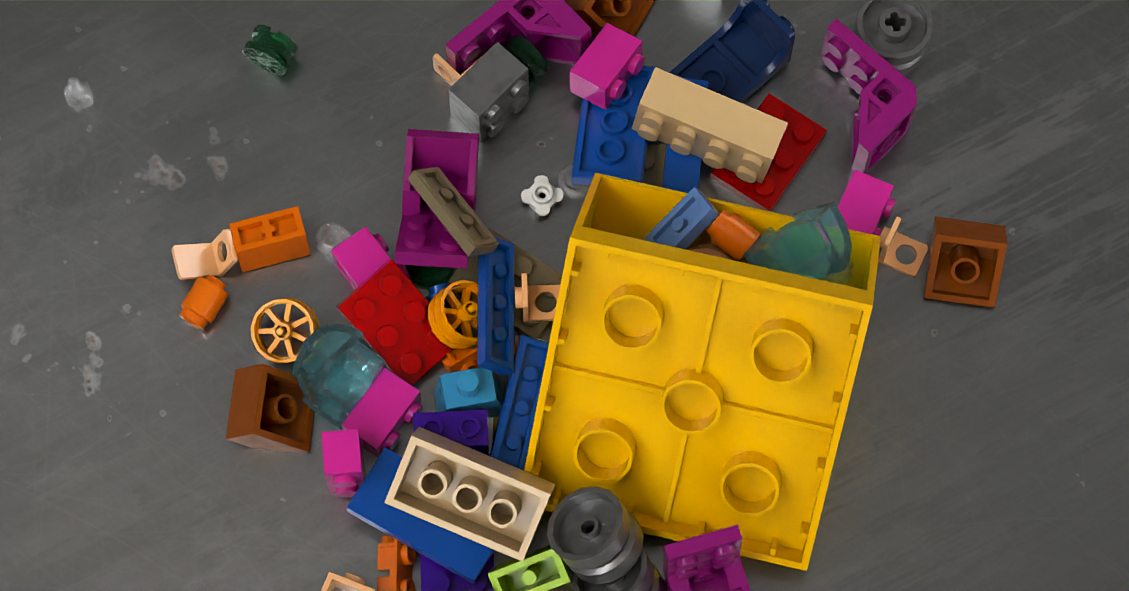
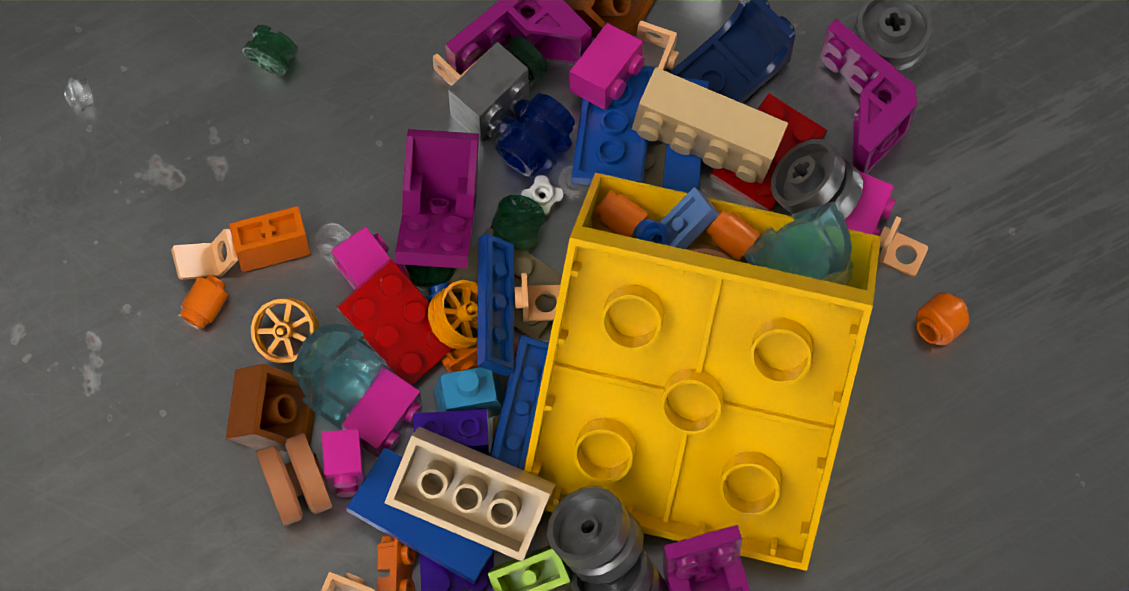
(294, 479): none -> nougat wheel
(453, 211): dark tan tile -> none
(518, 223): none -> clear green wheel
(540, 128): none -> clear blue piece
(620, 214): none -> orange brick
(648, 228): none -> blue plate
(667, 41): none -> light nougat bracket
(815, 176): none -> flat silver wheel
(942, 319): none -> orange head
(965, 261): dark orange slope -> none

